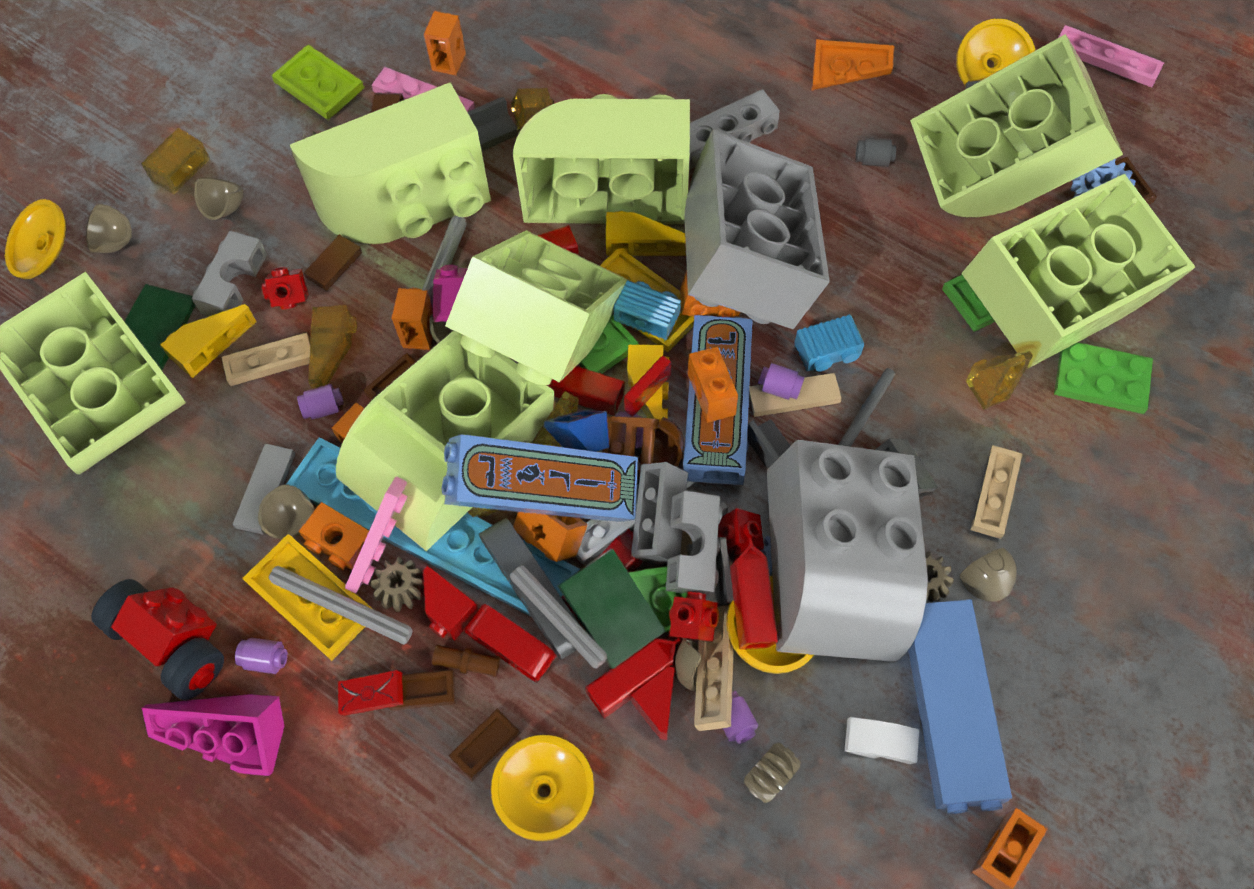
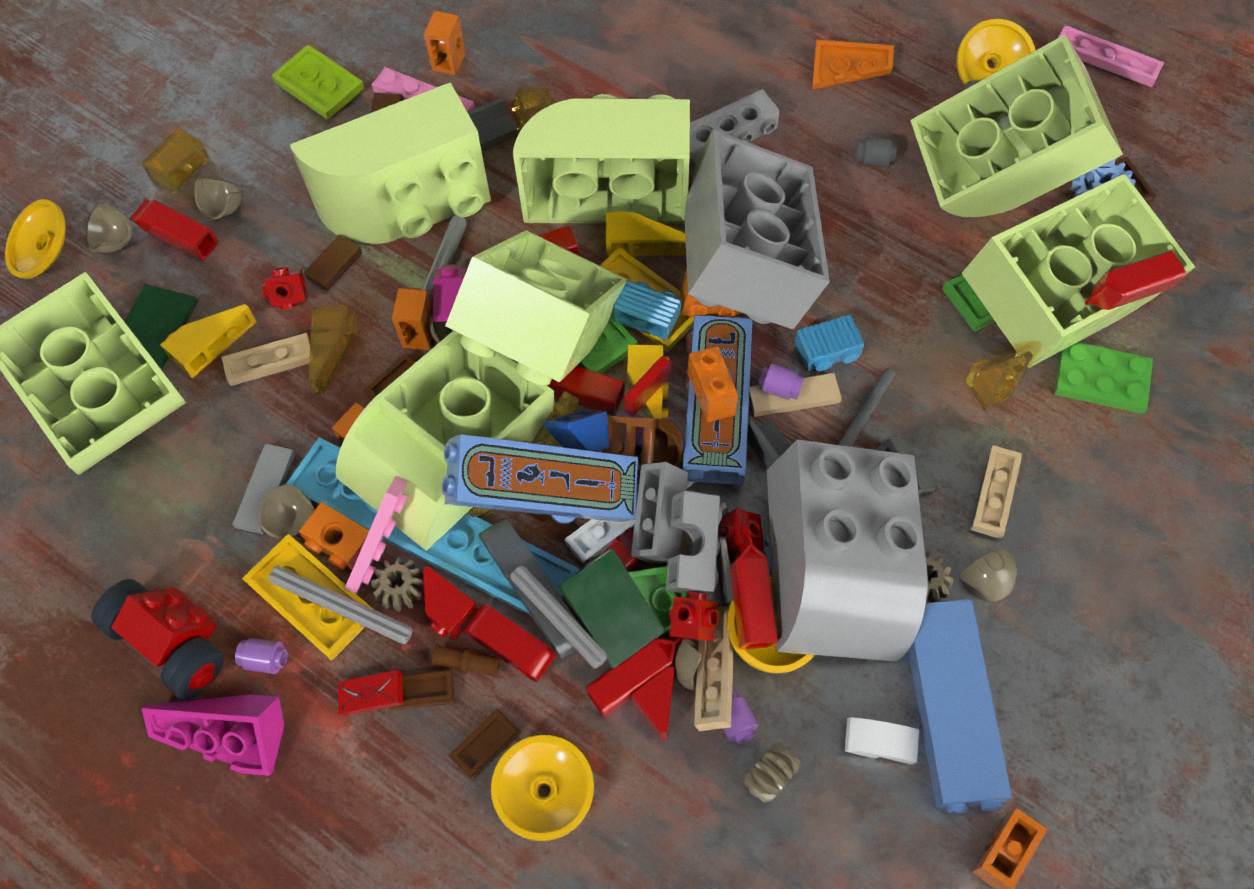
(175, 228): none -> red piece
(235, 256): light grey arch -> none
(320, 402): medium lavender brick -> none
(553, 535): orange brick -> none
(1137, 281): none -> red piece

